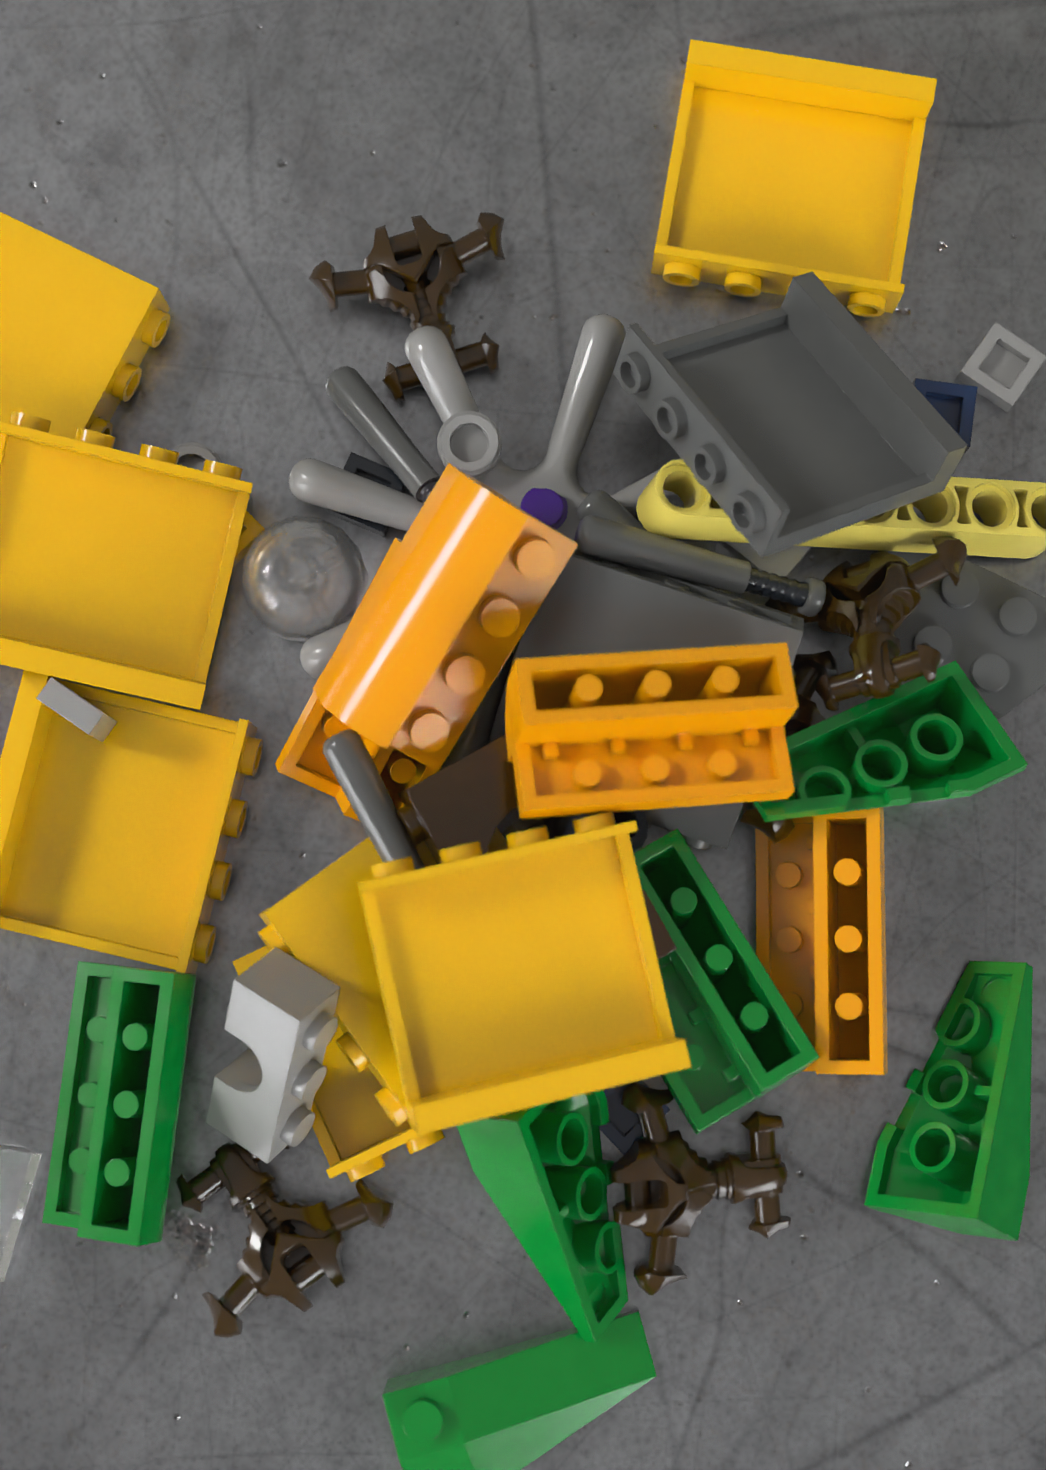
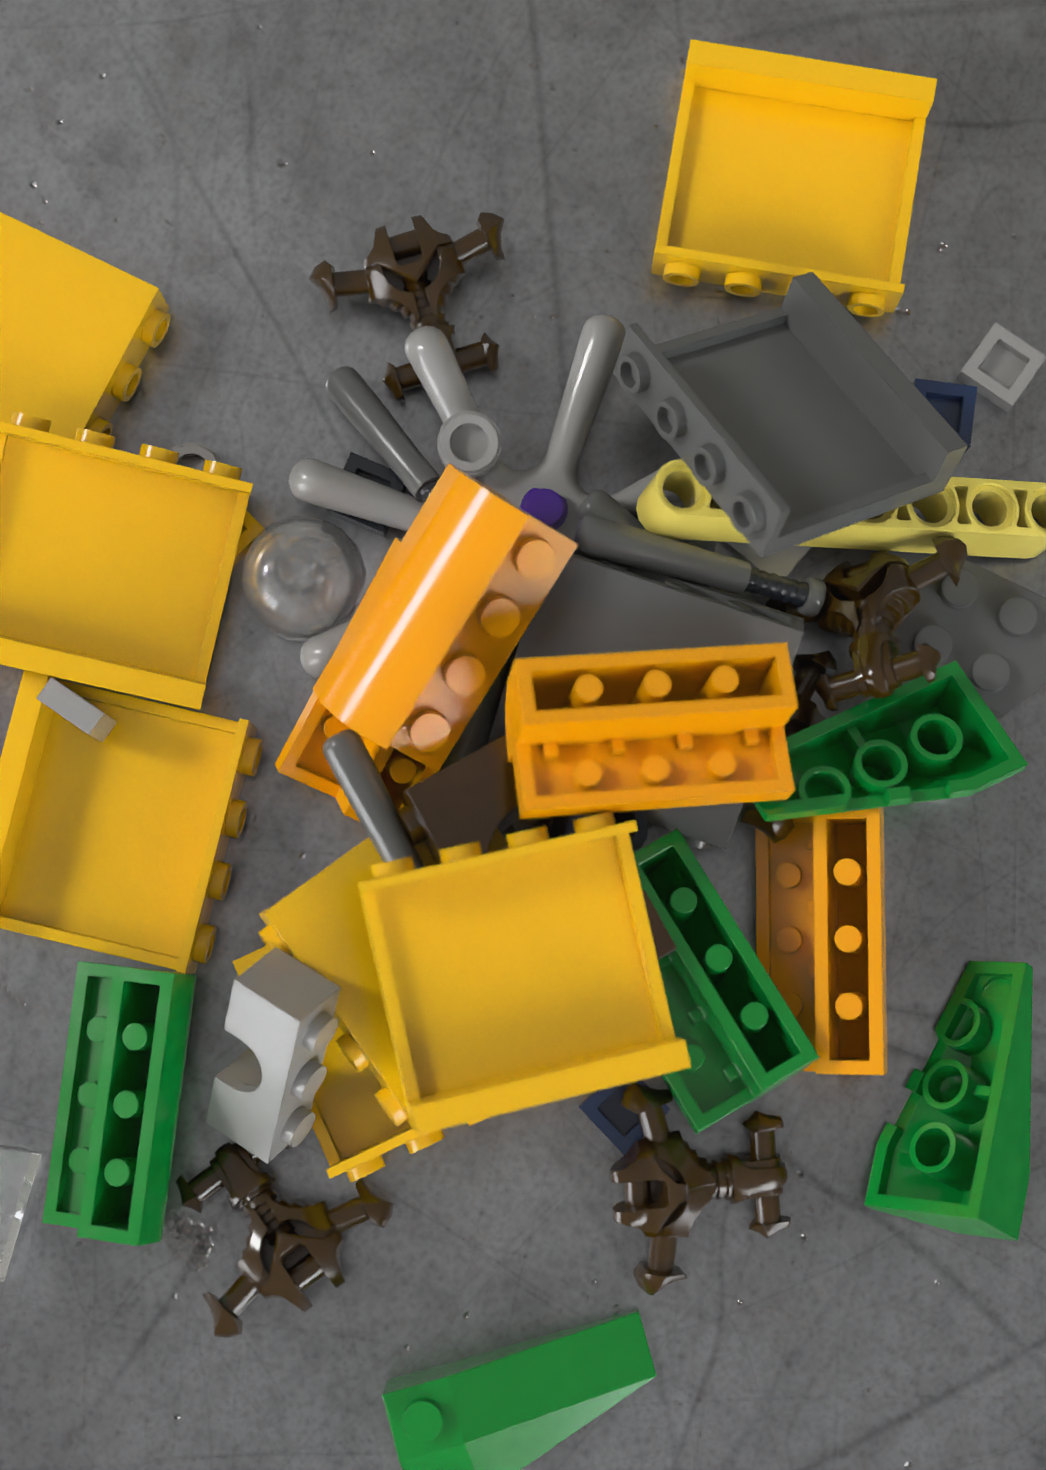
(552, 1191): green wedge -> none

